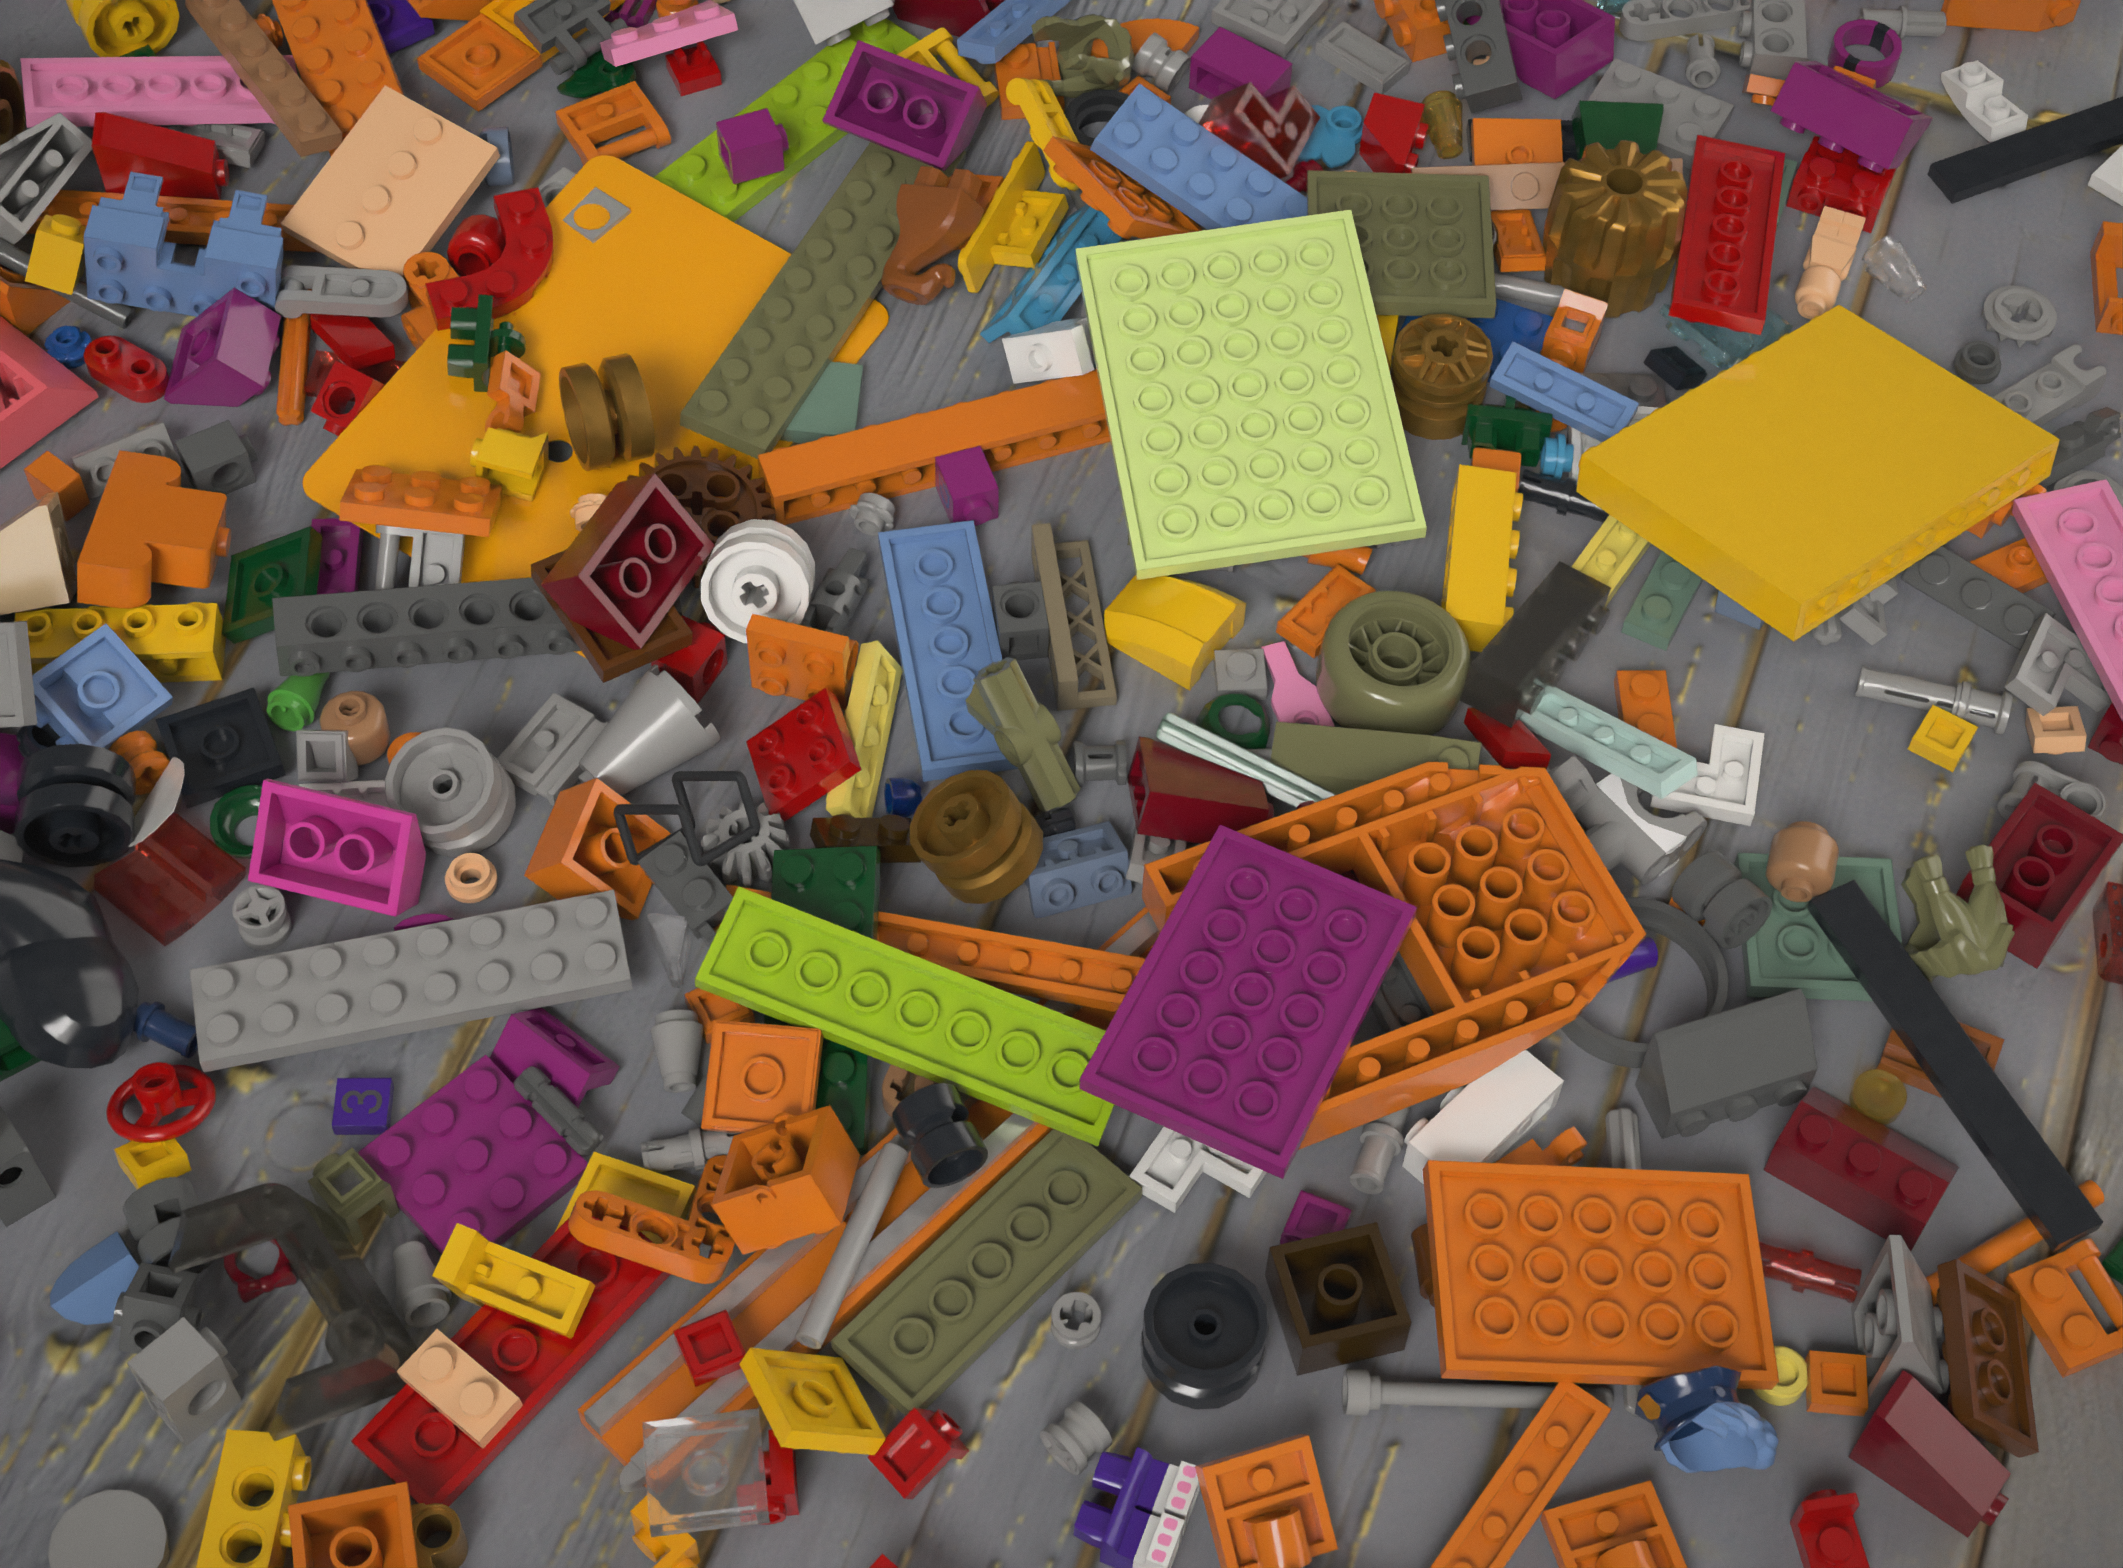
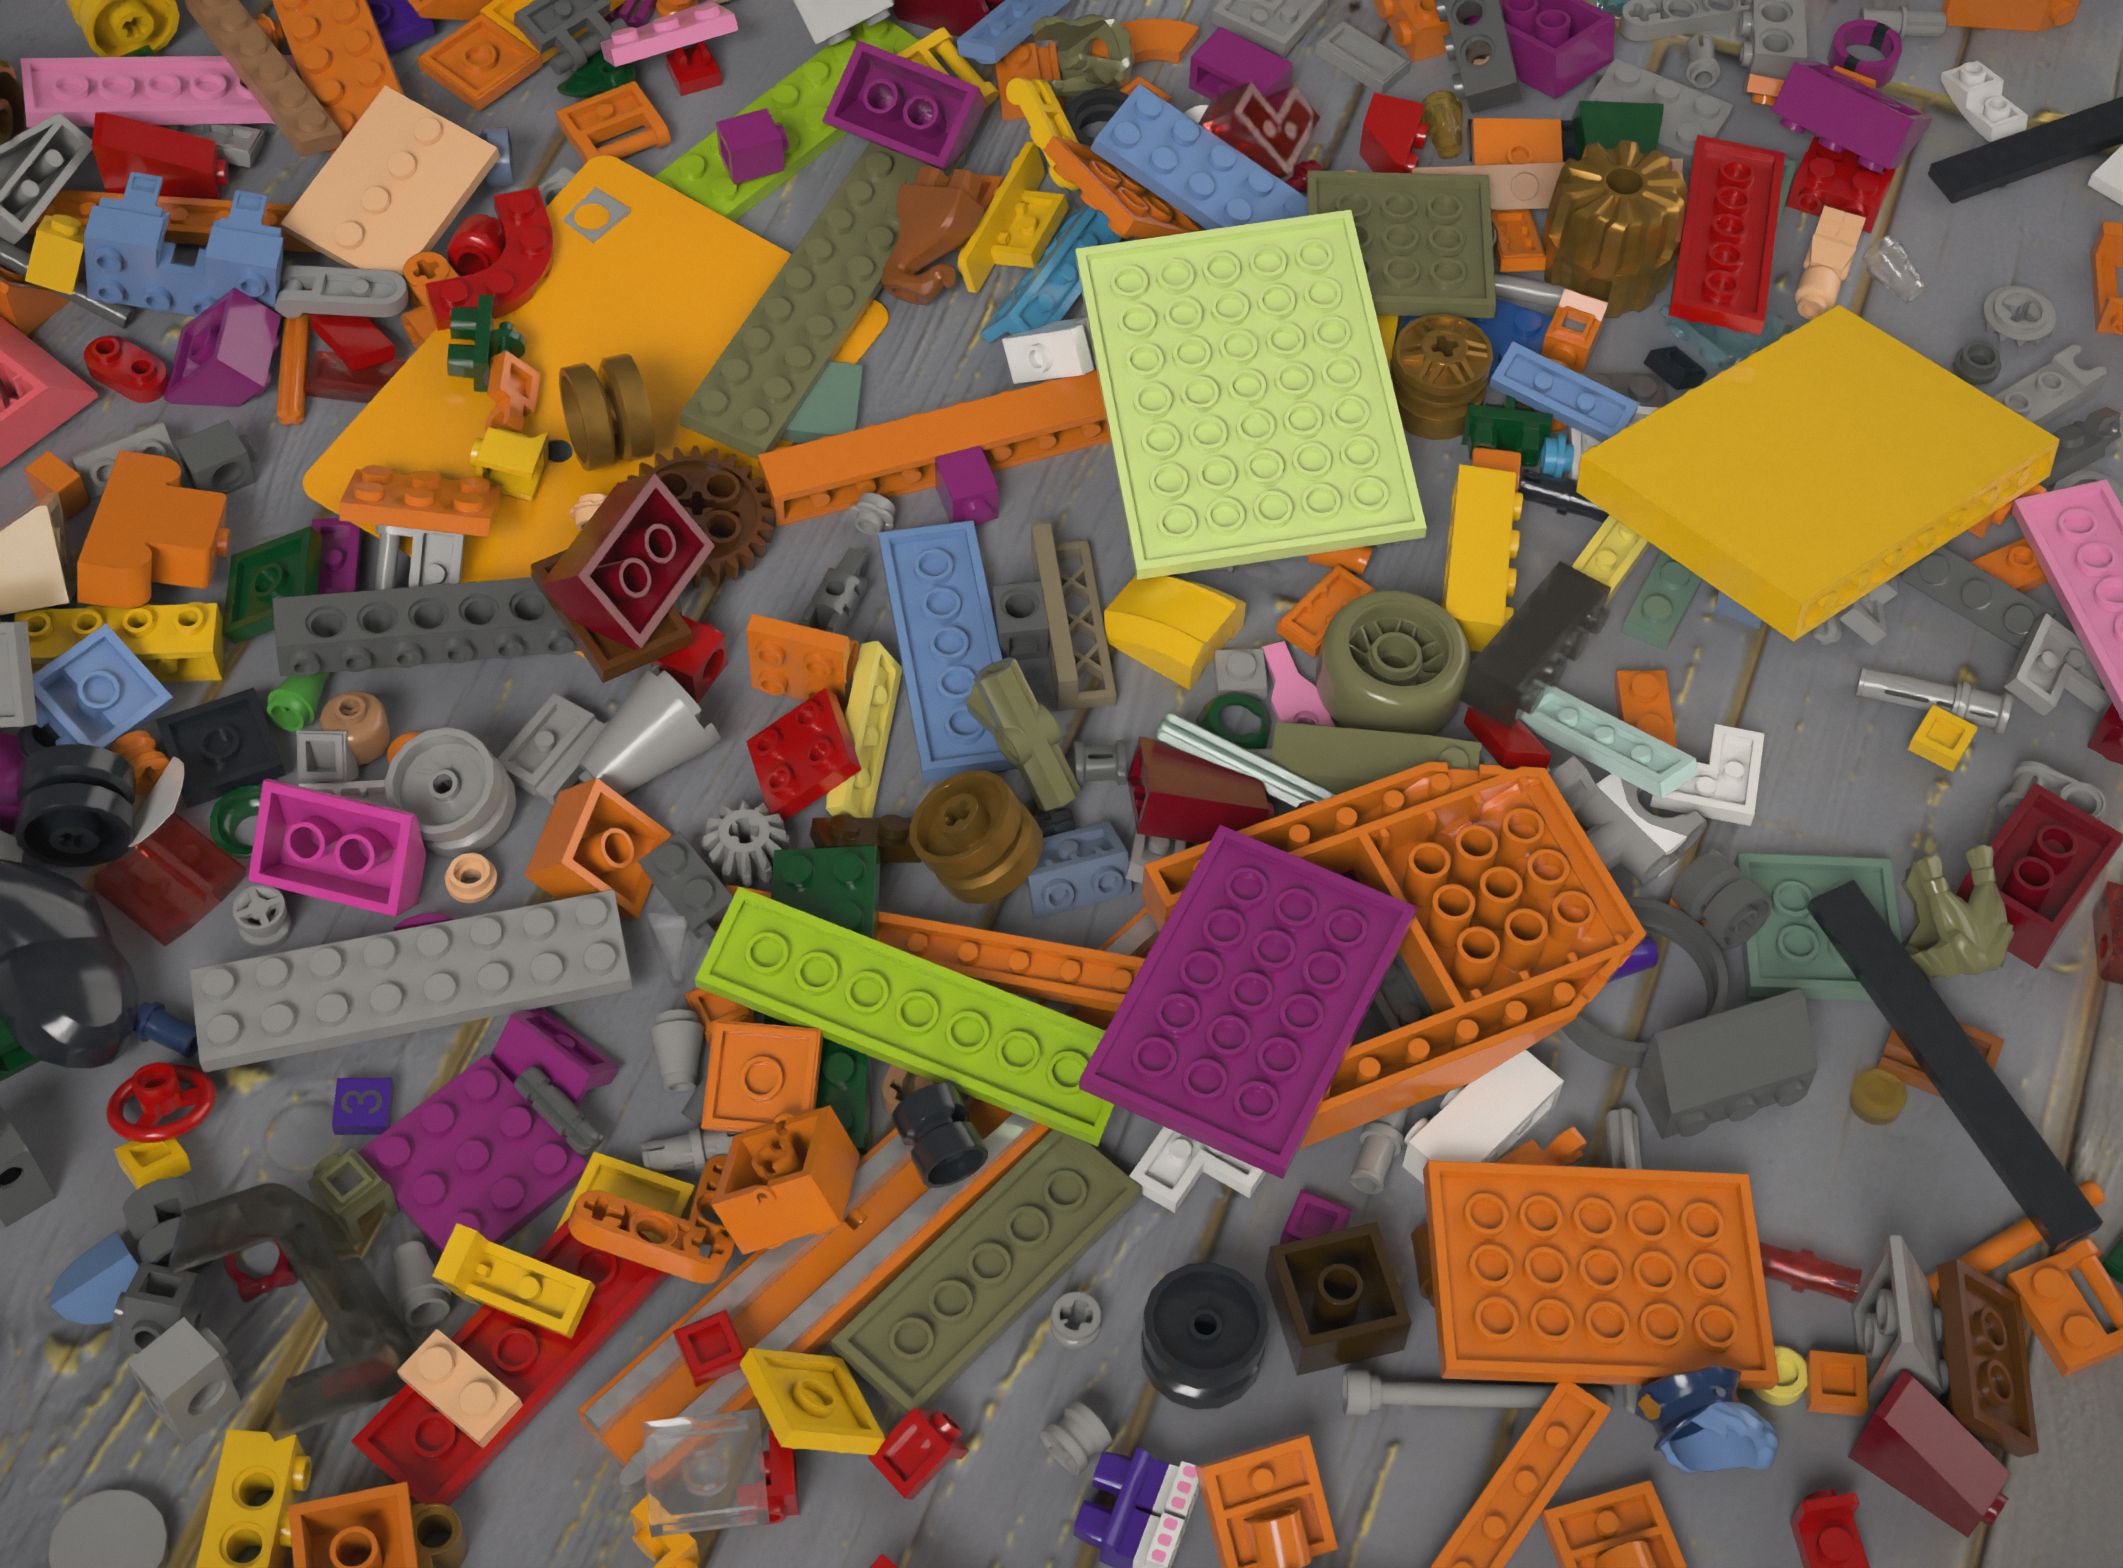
(68, 346): blue plate -> none
(340, 387): red brick -> none
(686, 817): black piece -> none
(757, 571): white wheel -> none
(852, 1246): light grey piece -> none
(901, 796): clear blue hinge -> none
(1158, 61): light grey wheel -> none
(1334, 136): dark azure plate -> none
(1802, 861): medium nougat head -> none
(1860, 1167): dark red slope -> none
(2056, 731): light nougat plate -> none

